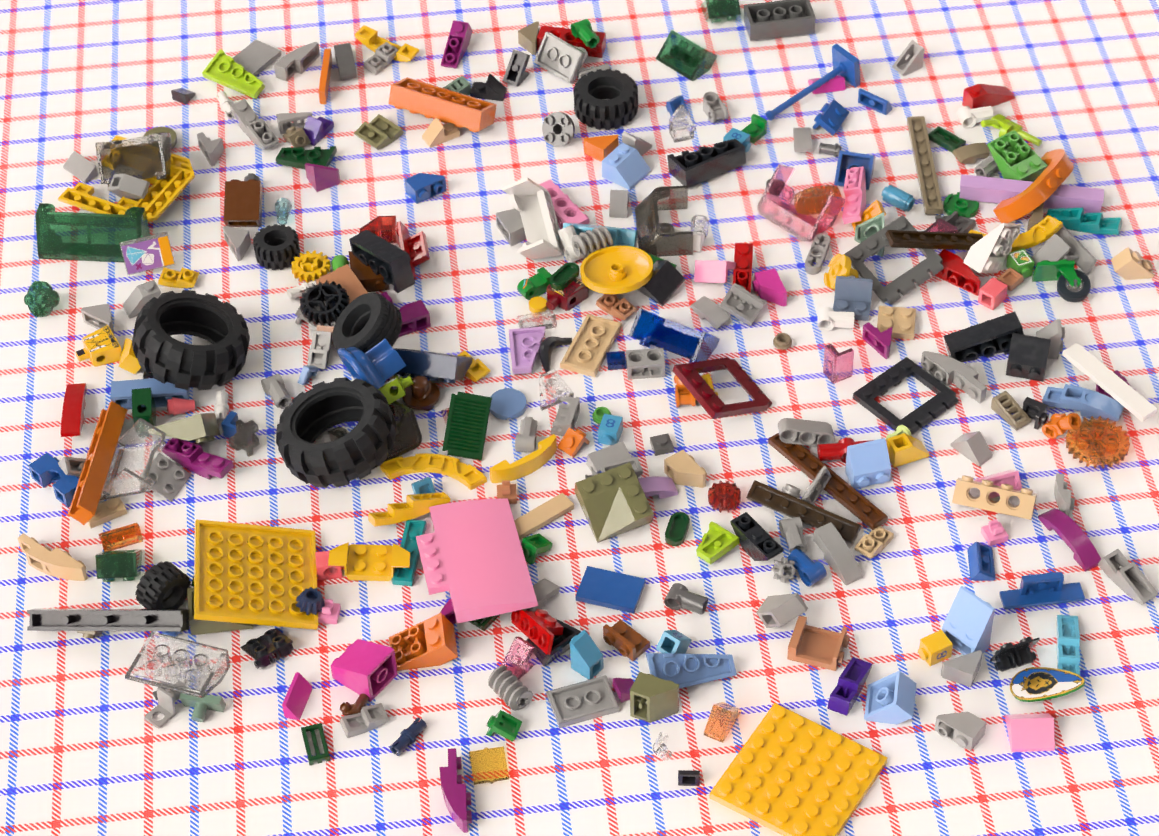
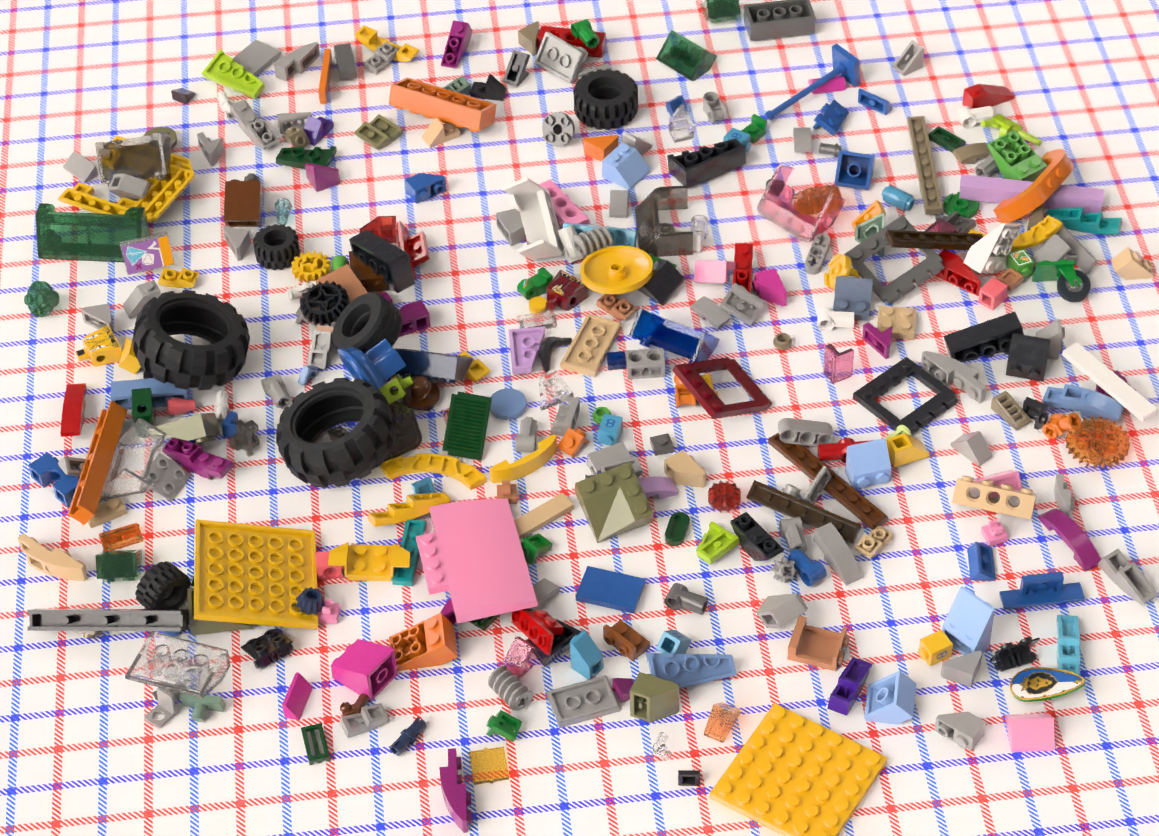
(564, 276): dark green tile -> none
(854, 194): bright pink slope -> none

